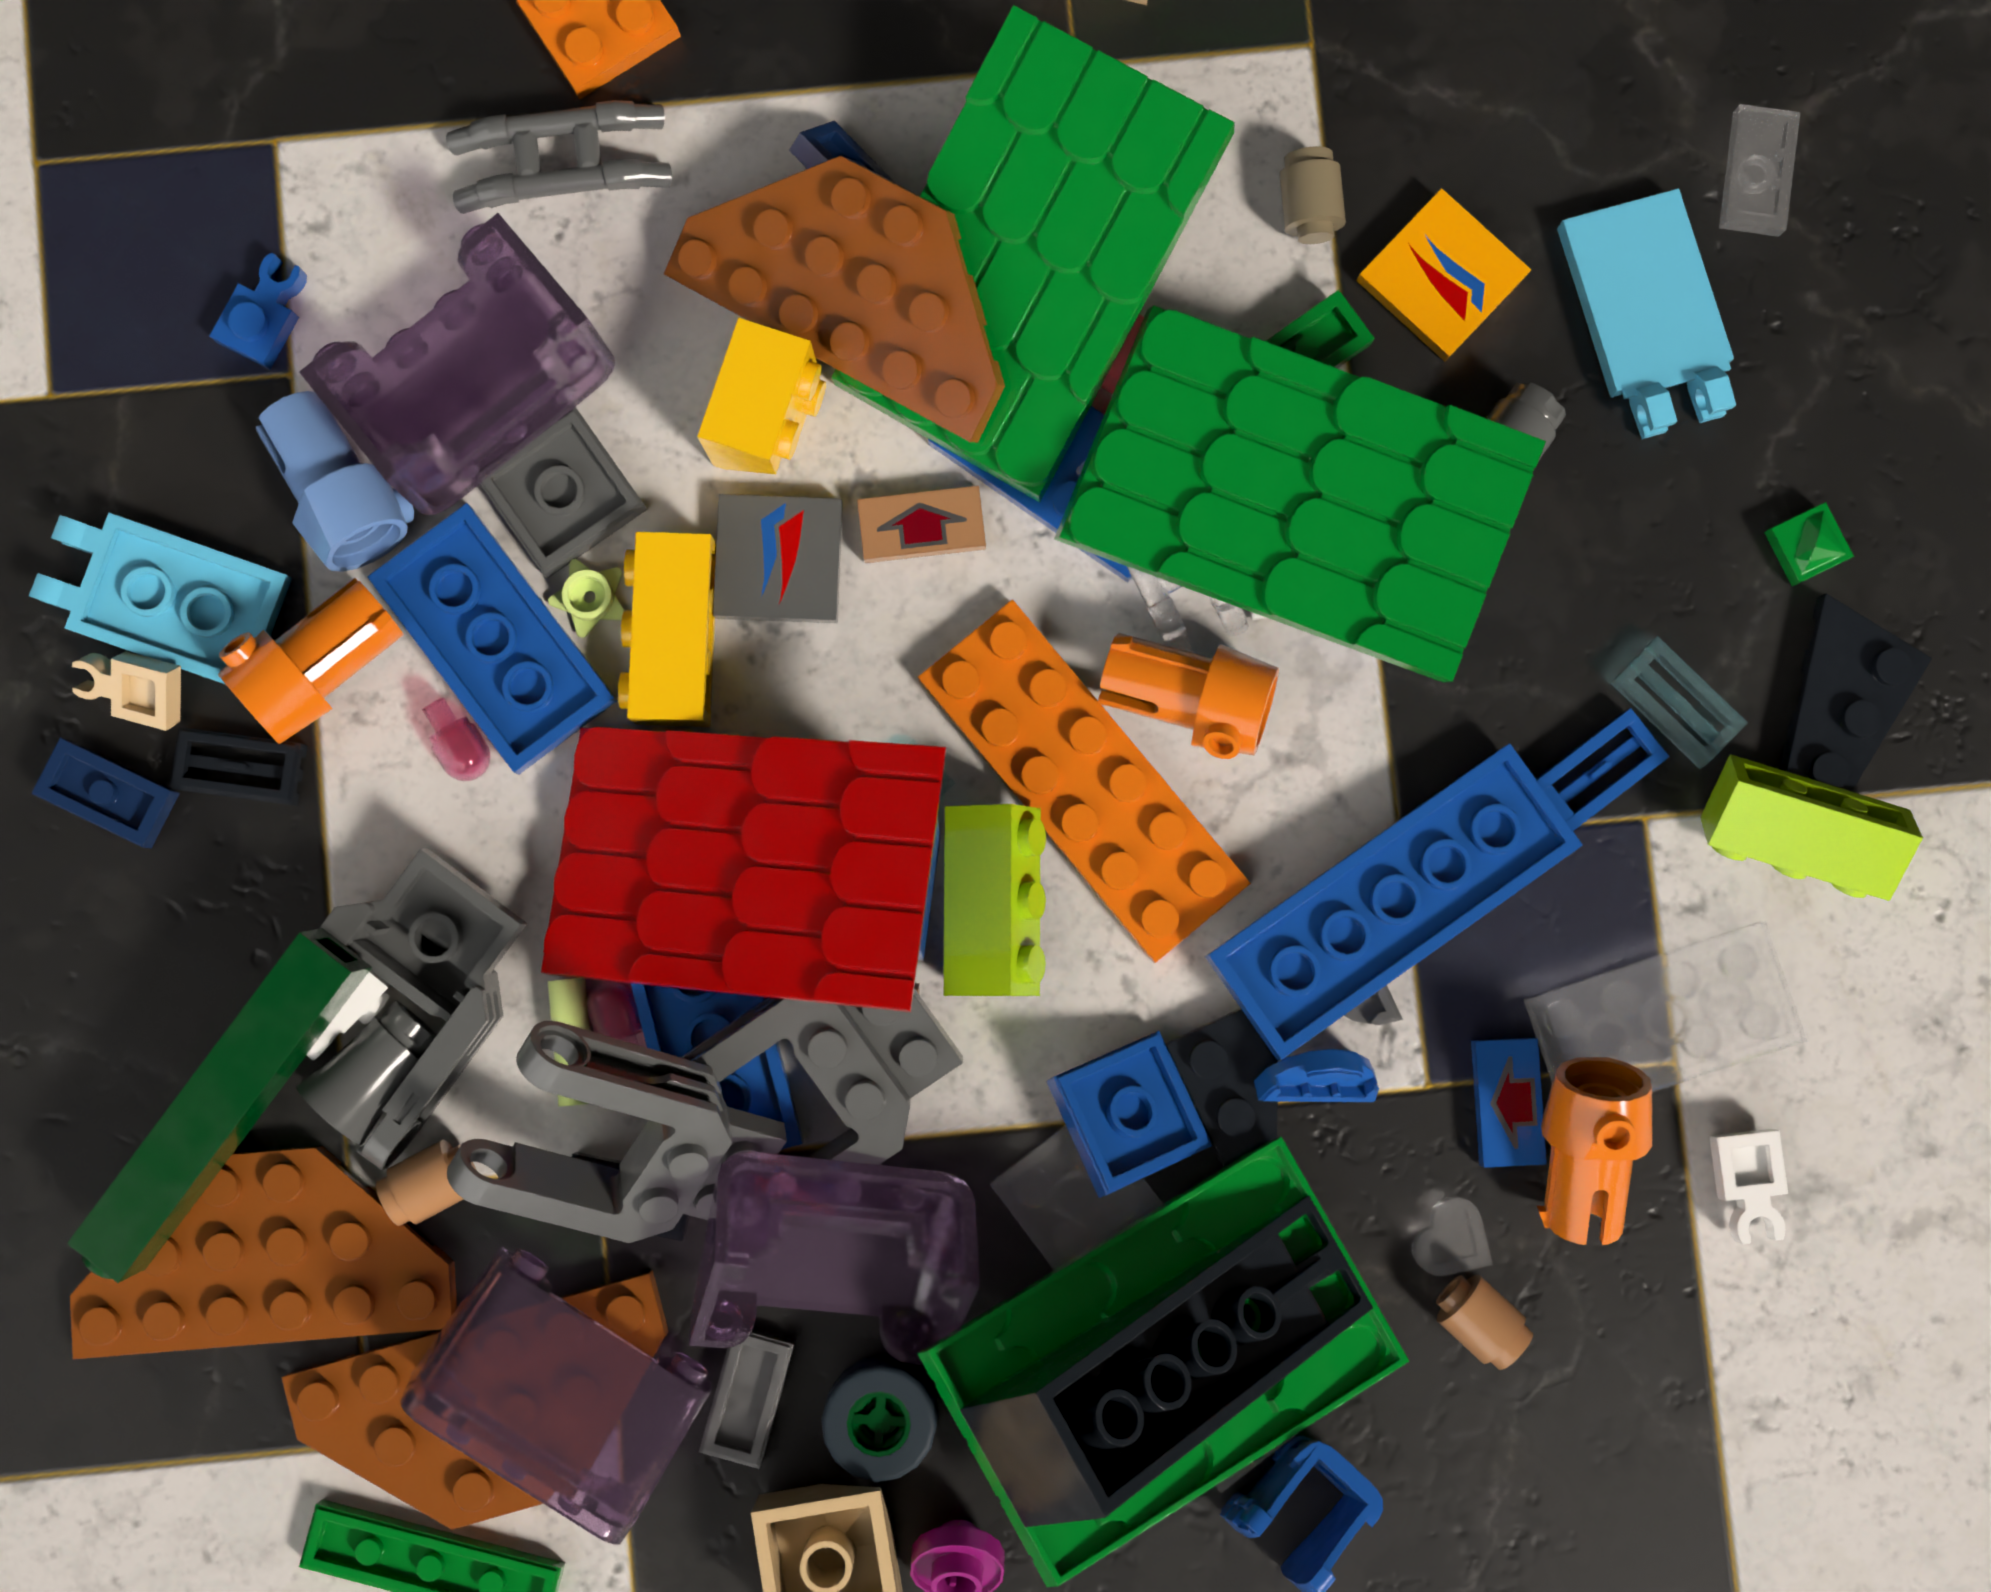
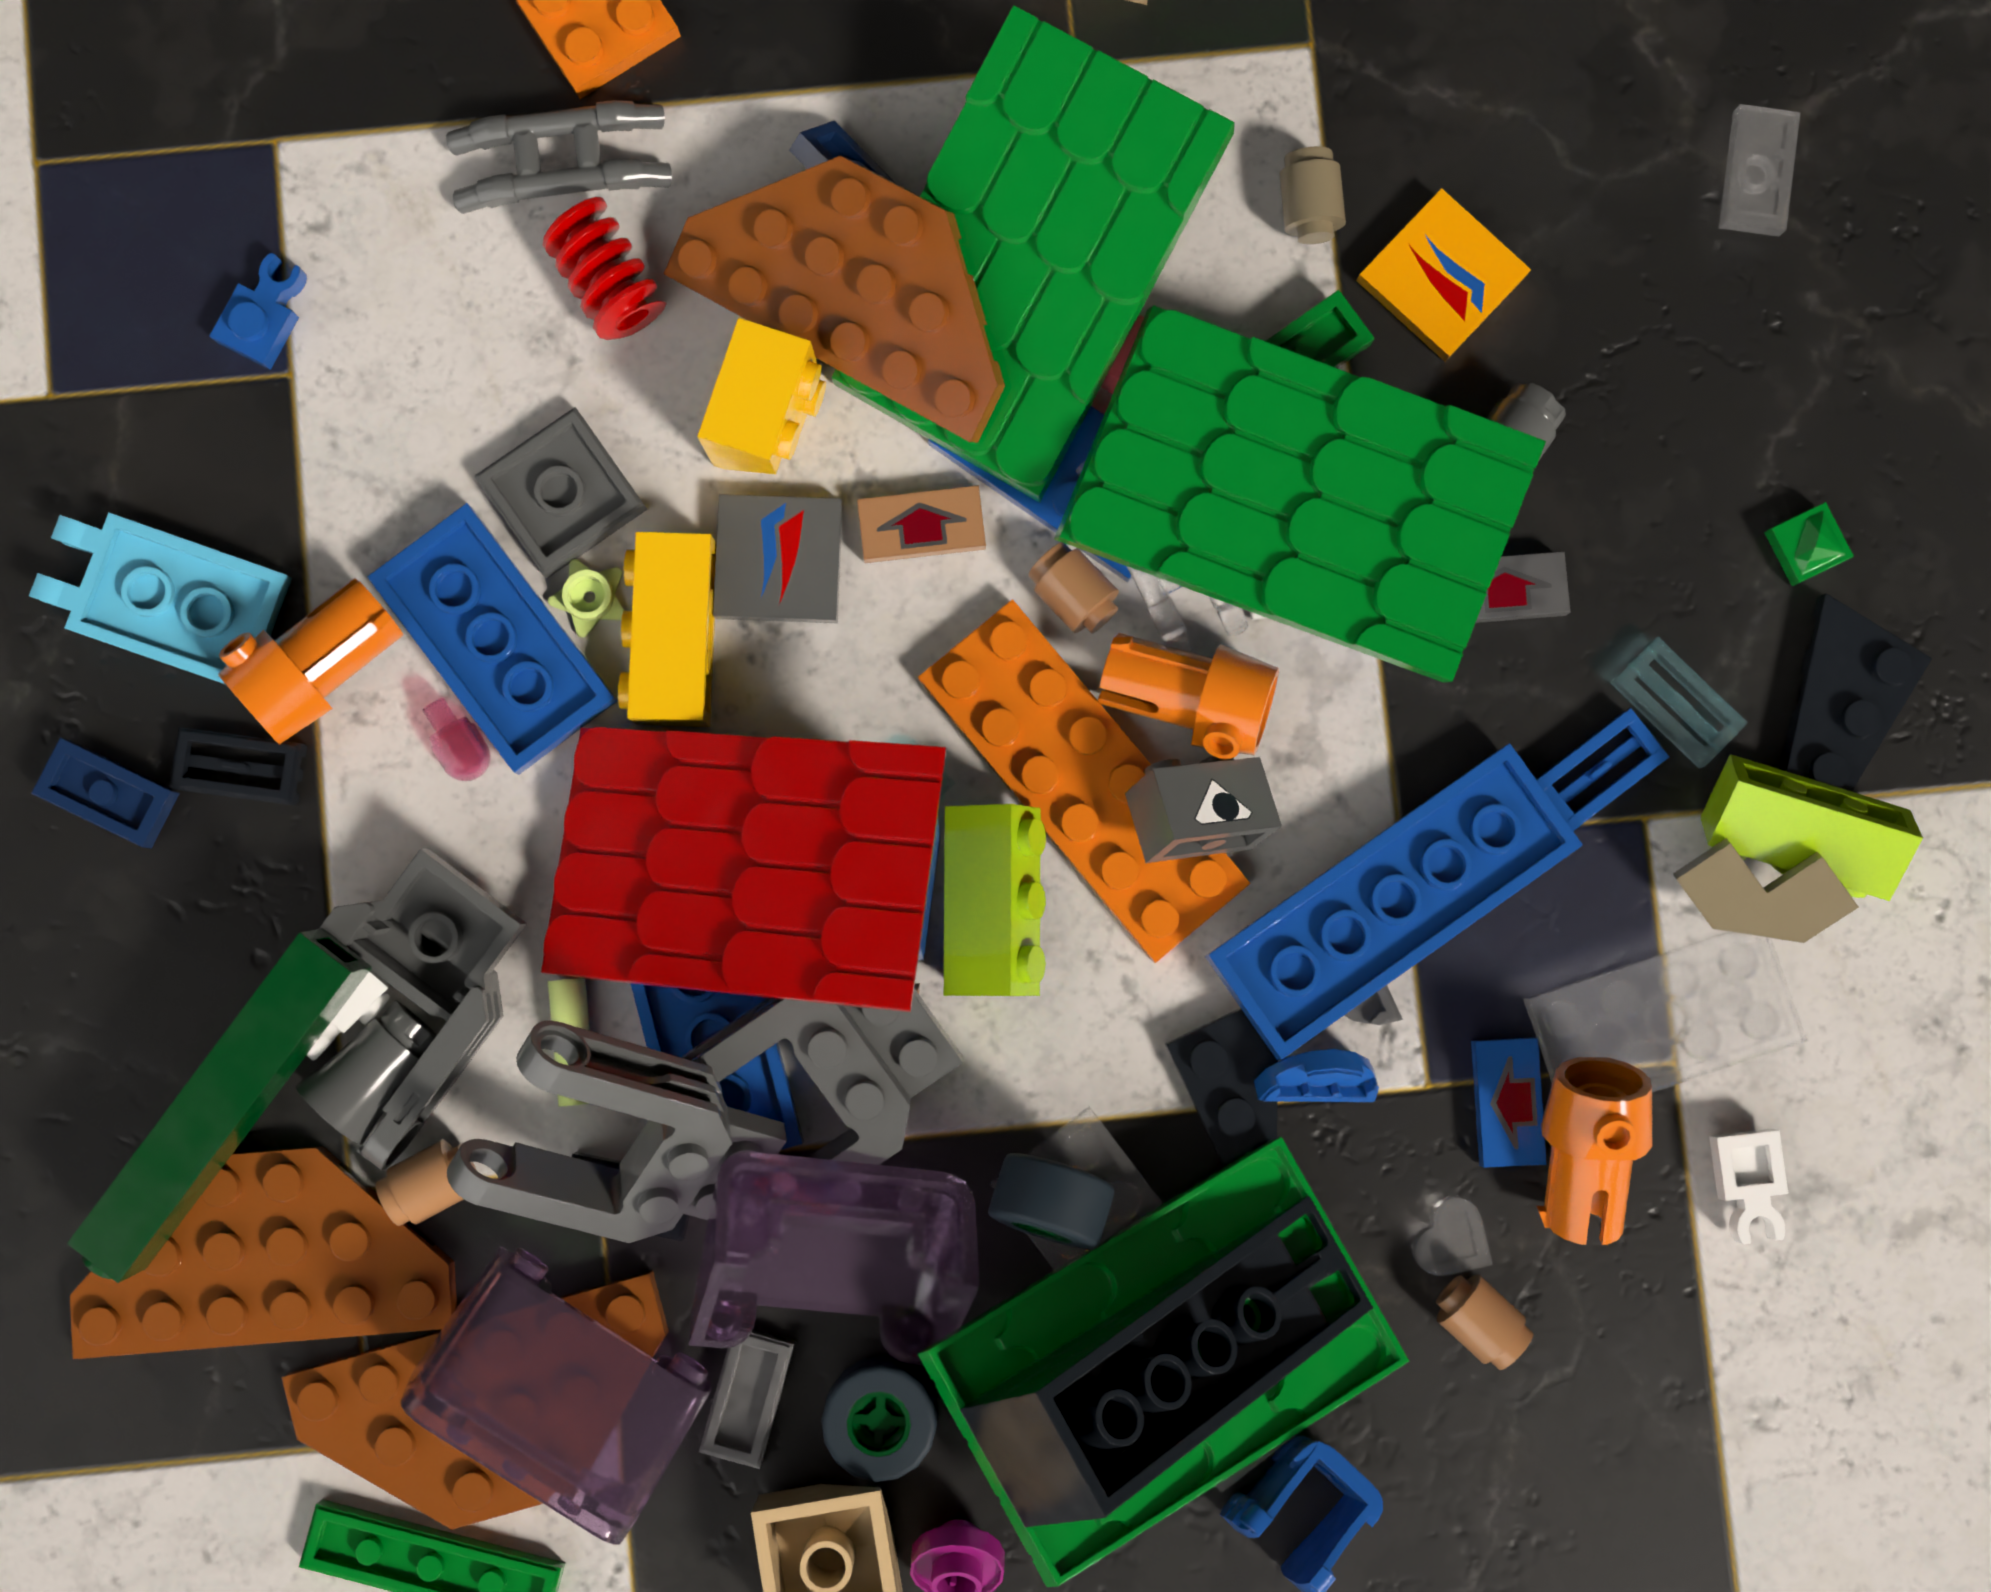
(138, 687): tan plate -> none
(343, 505): medium blue piece -> none
(468, 376): clear purple windscreen -> none
(598, 273): none -> red piece
(614, 1011): clear pink cylinder -> none
(1051, 1201): none -> black wheel
(1074, 588): none -> medium nougat brick
(1128, 1113): blue tile -> none
(1202, 808): none -> dark grey brick
(1527, 588): none -> flat silver tile
(1650, 308): medium azure tile -> none
(1786, 909): none -> dark tan tile

